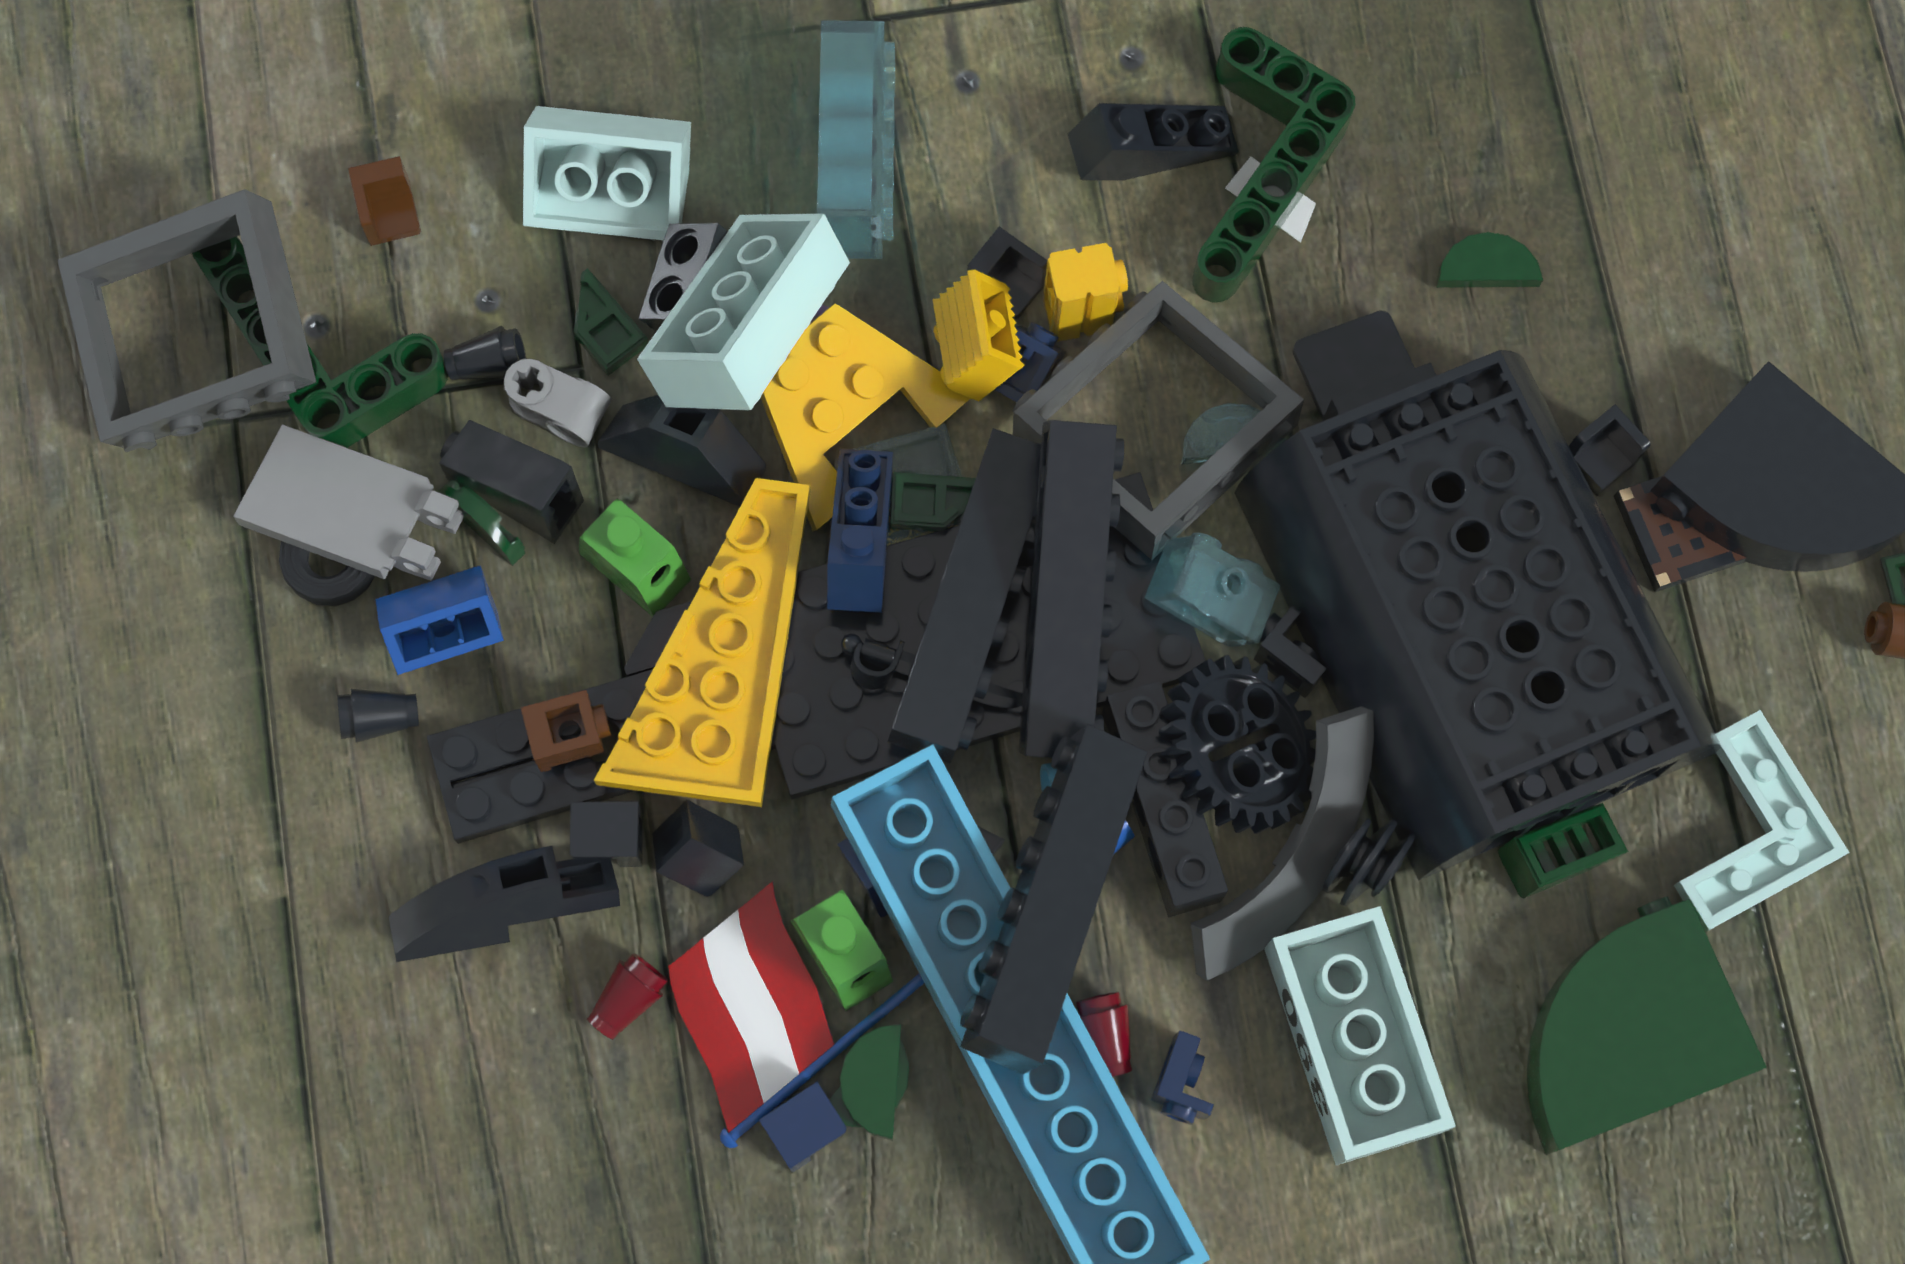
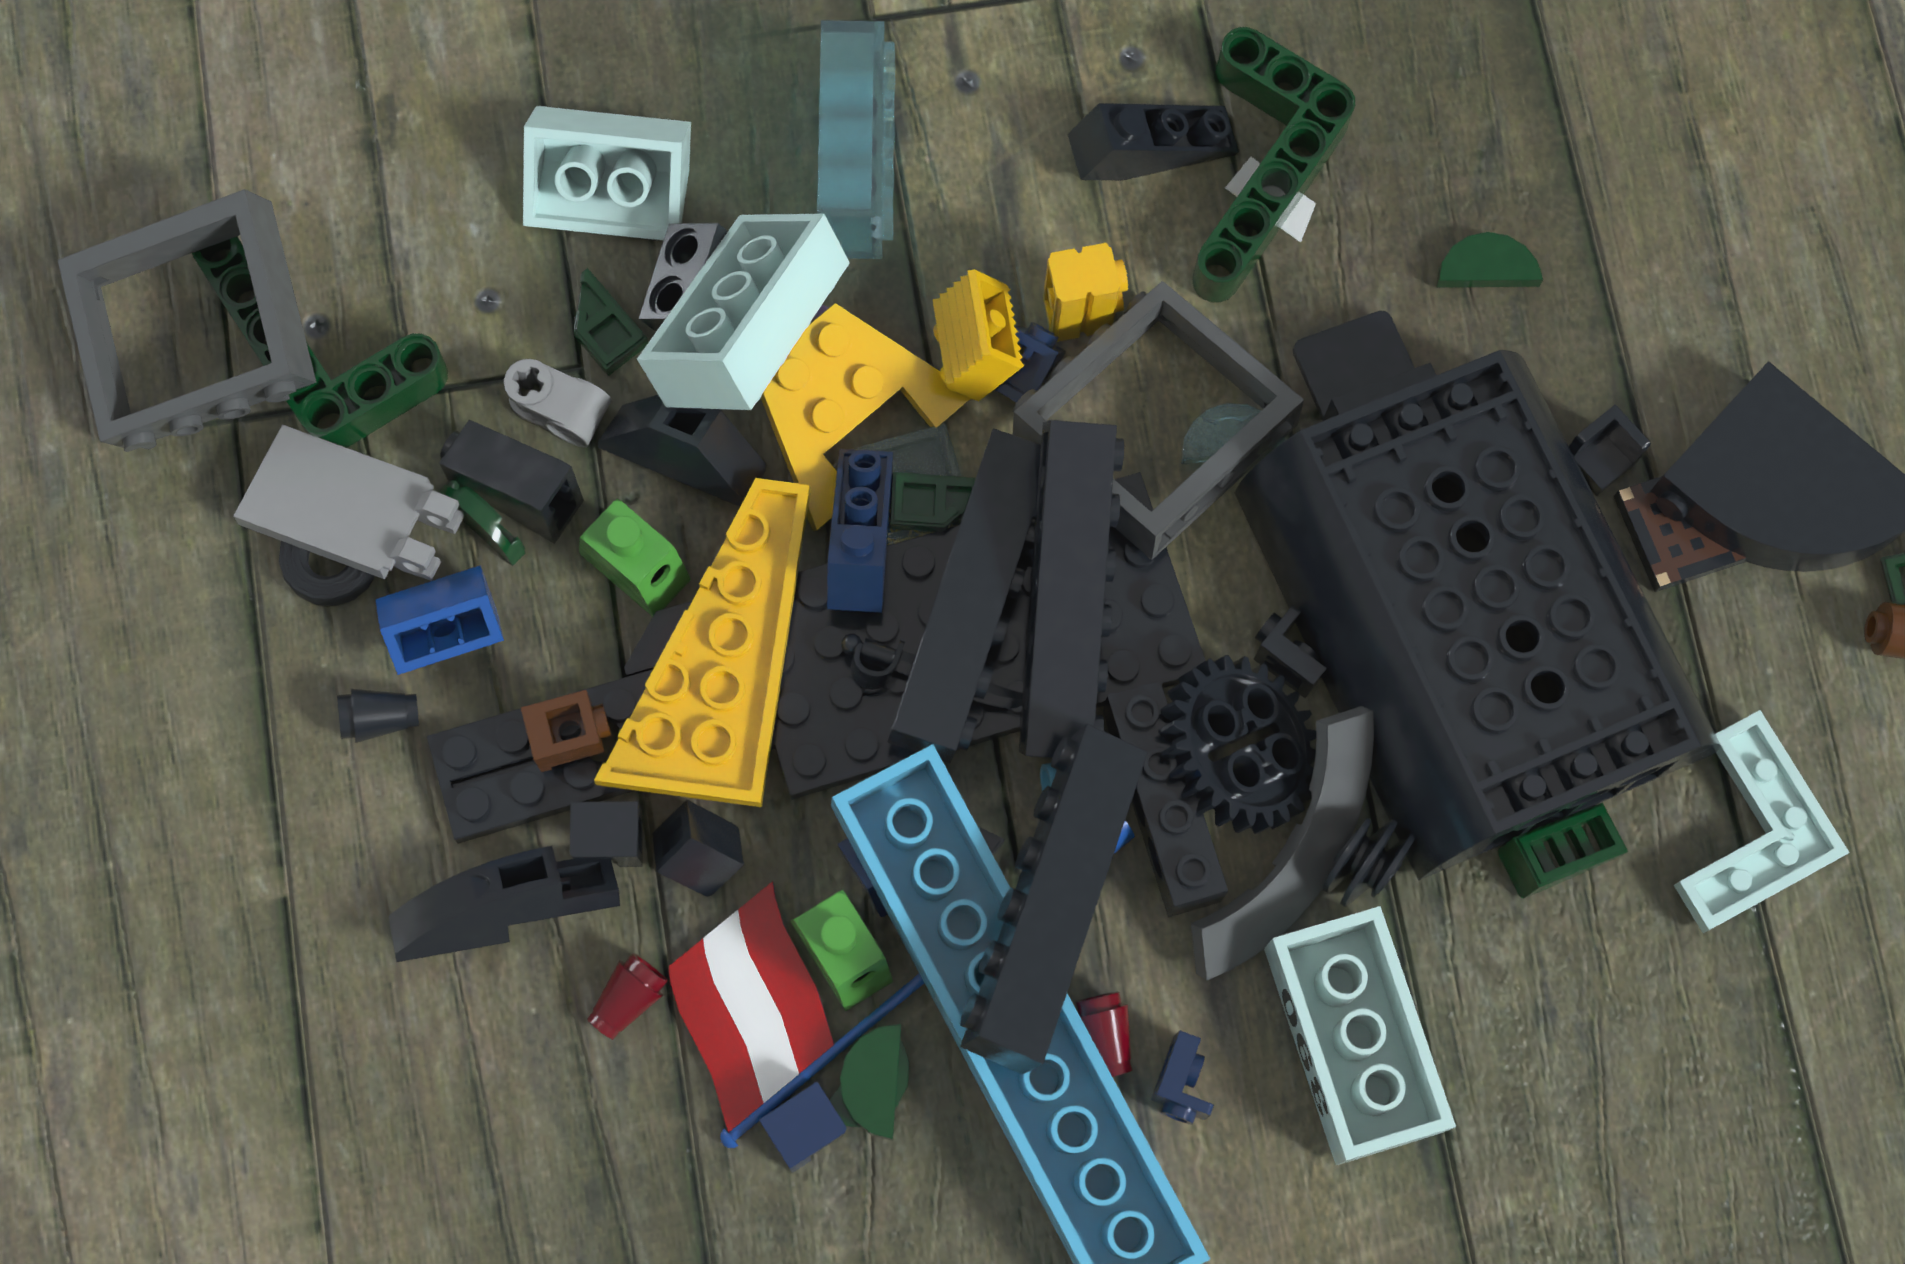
(384, 200): reddish brown panel -> none
(485, 355): black cone -> none
(1013, 264): black panel -> none
(1213, 590): clear light blue brick -> none
(1635, 1029): dark green brick -> none

